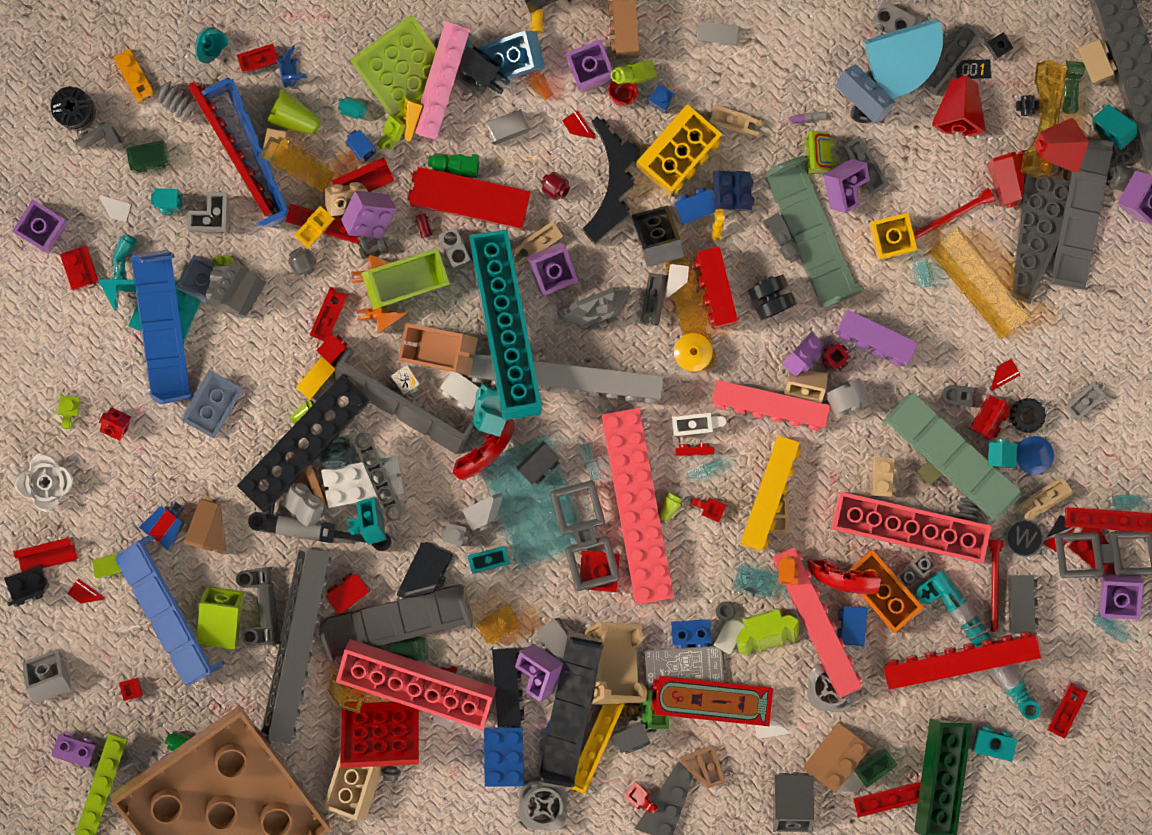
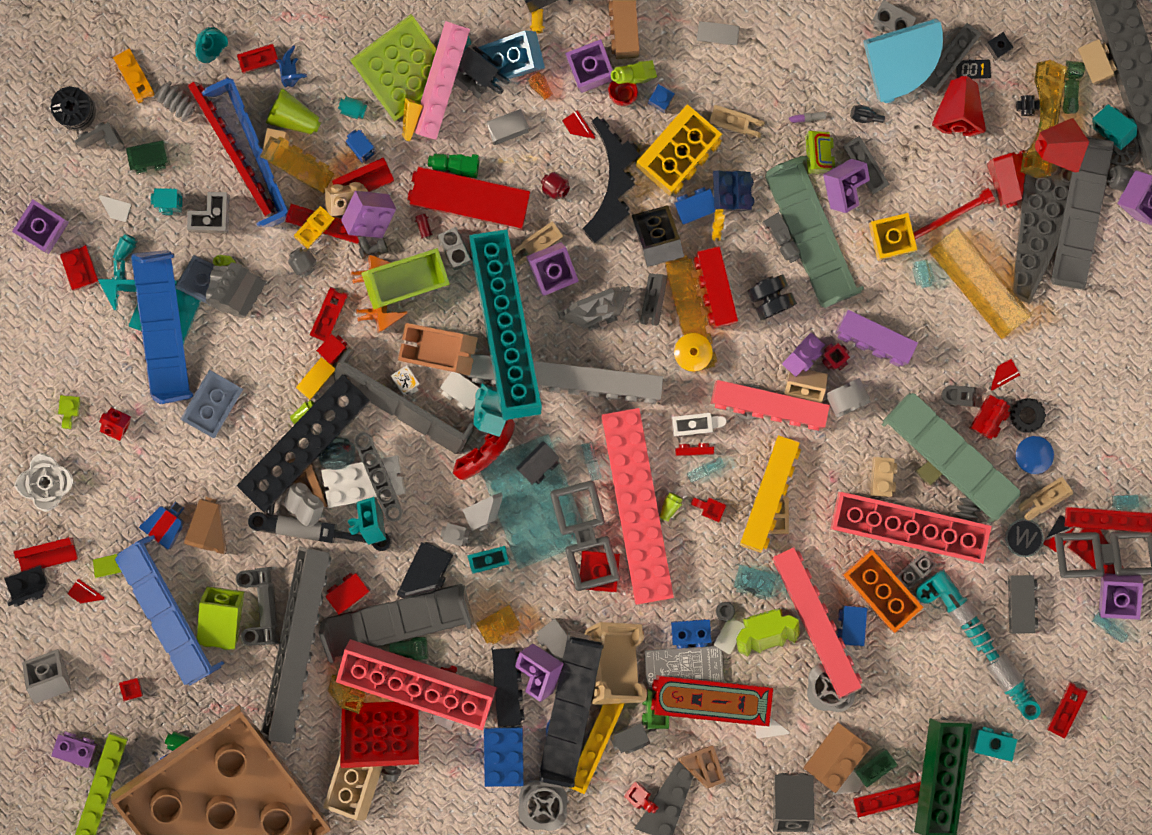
(393, 131): lime plate -> none
(632, 710): dark brown plant -> none
(677, 278): white sticker -> none
(787, 571): orange brick -> none
(852, 581): red brick -> none
(865, 93): sand blue brick -> none
(963, 660): red brick -> none
(995, 547): red piece -> none
(1002, 454): teal brick -> none
(1084, 401): light grey plate -> none

